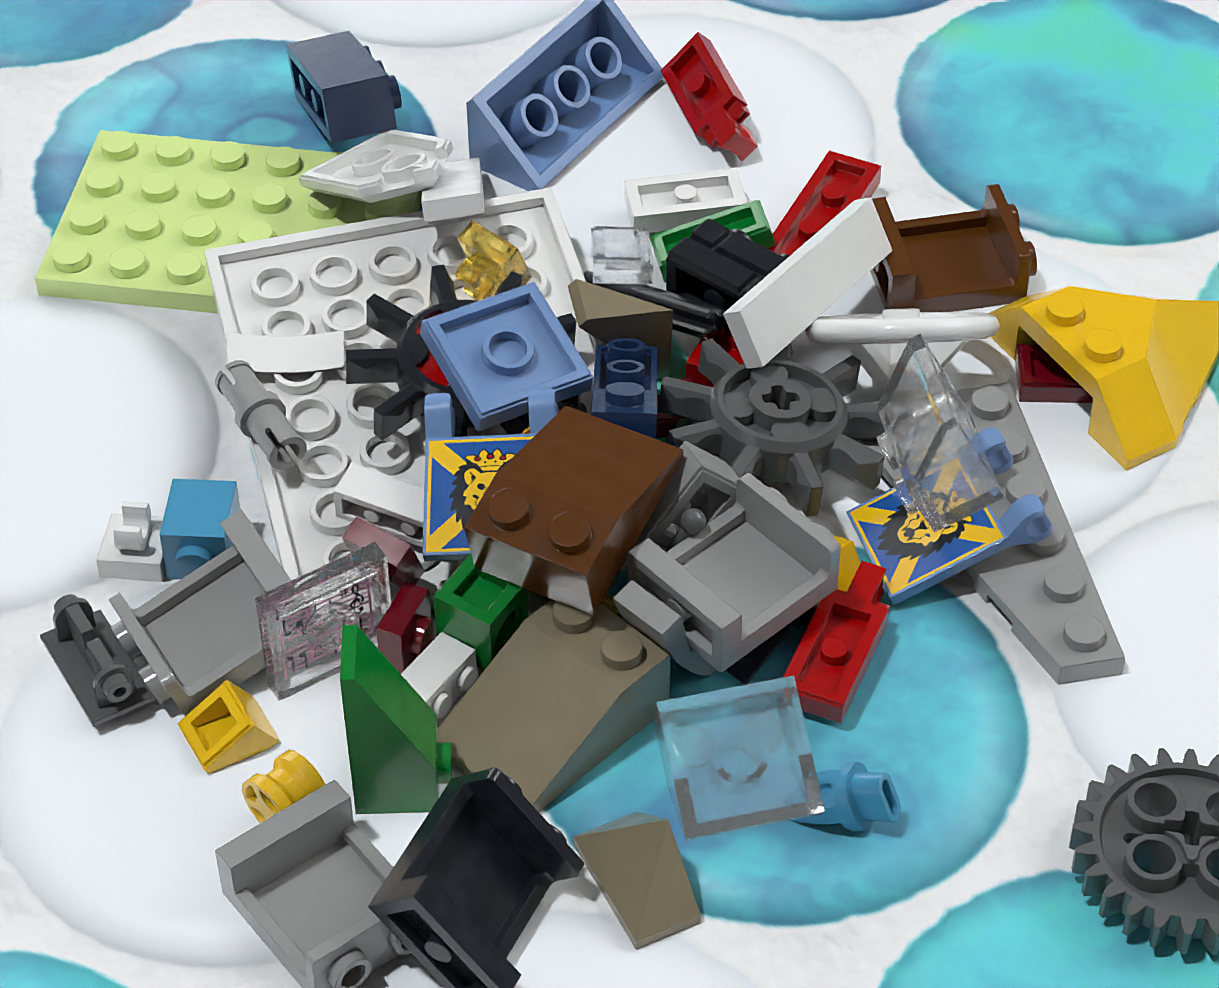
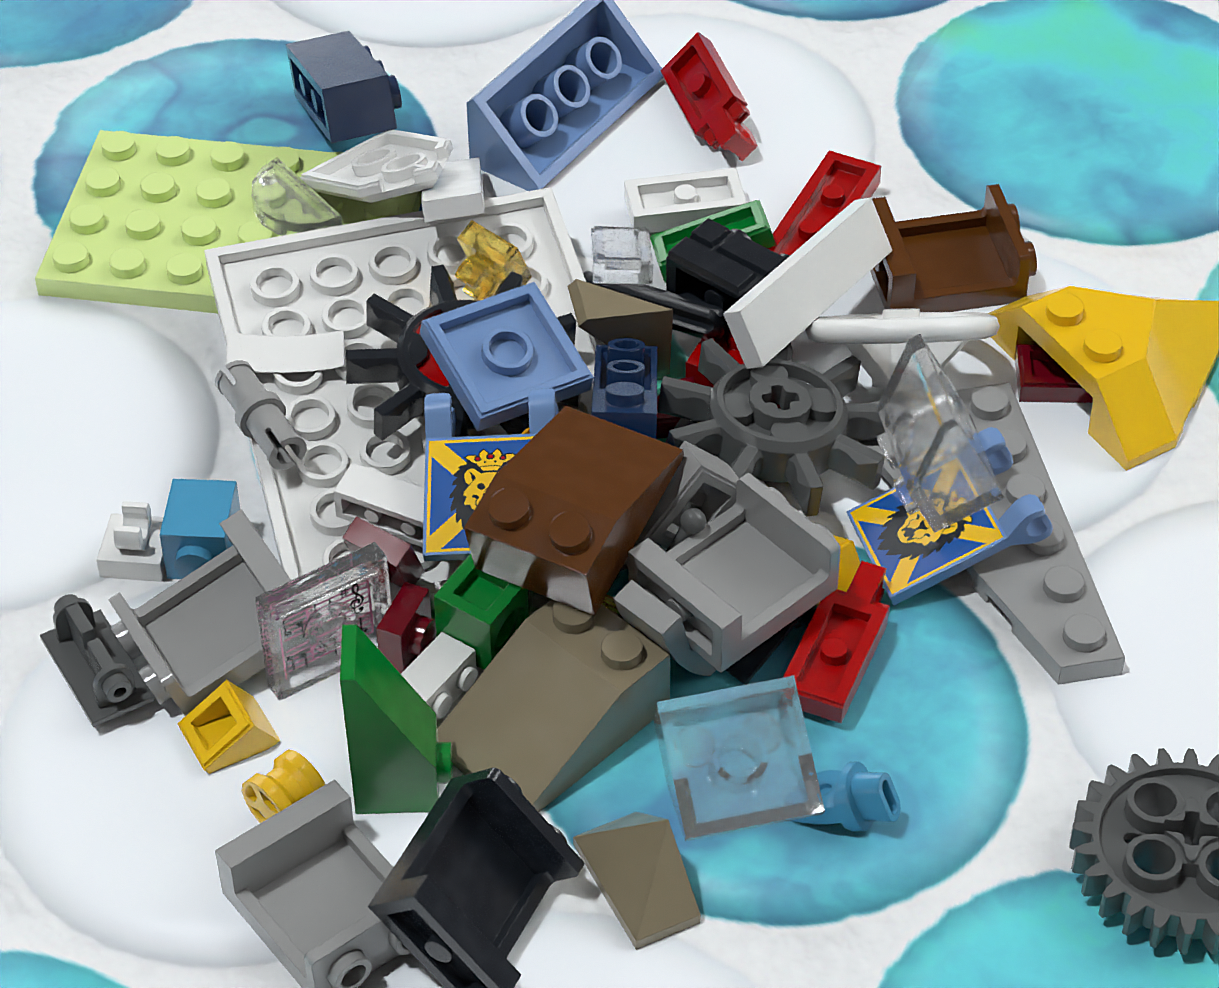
(288, 203): none -> clear tile

